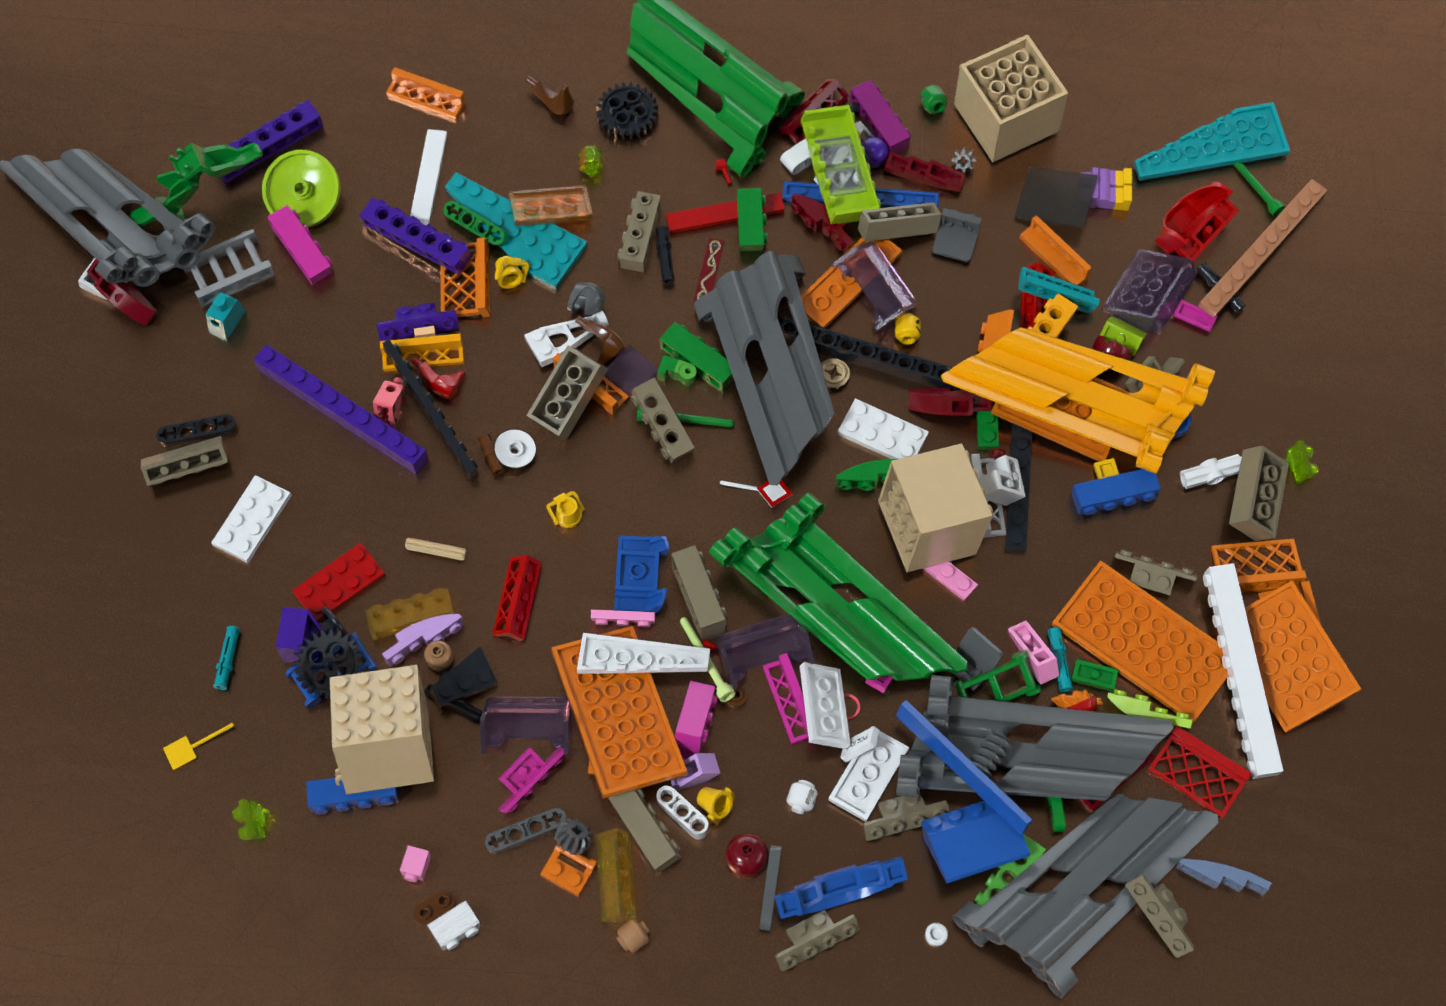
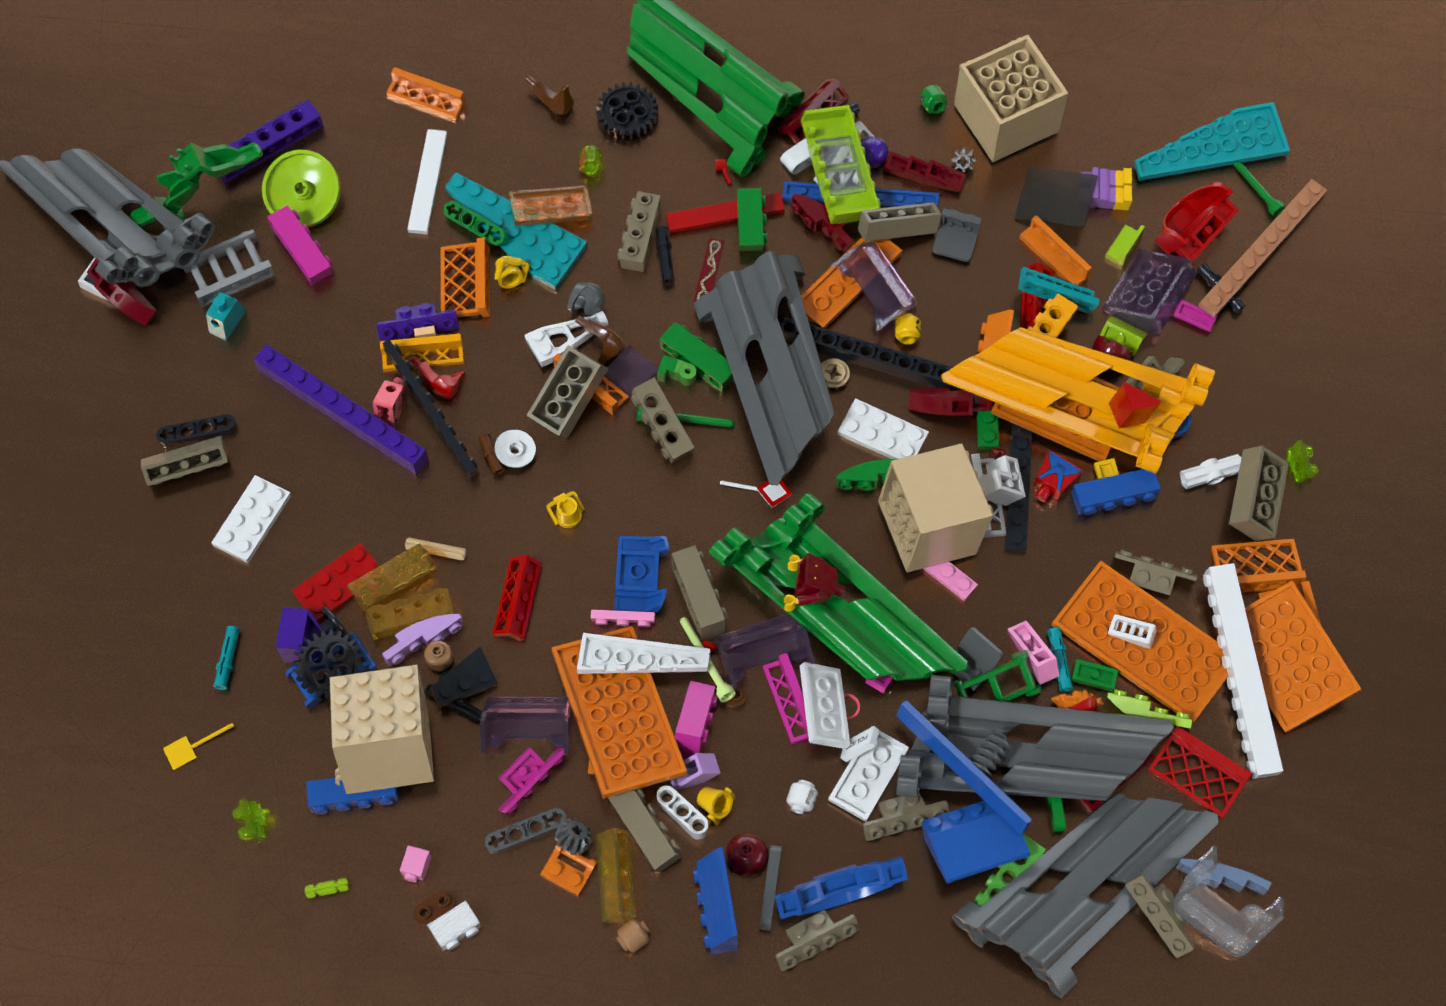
(326, 888): none -> lime axle
(373, 216): dark purple brick -> none
(391, 576): none -> clear yellow brick
(716, 902): none -> blue slope
(814, 582): none -> dark red torso
(880, 117): magenta brick -> none
(936, 934): white tile -> none
(1055, 477): none -> red torso
(1124, 244): none -> lime panel
(1132, 406): none -> red slope
(1138, 640): none -> white slope
(1216, 918): none -> clear windscreen

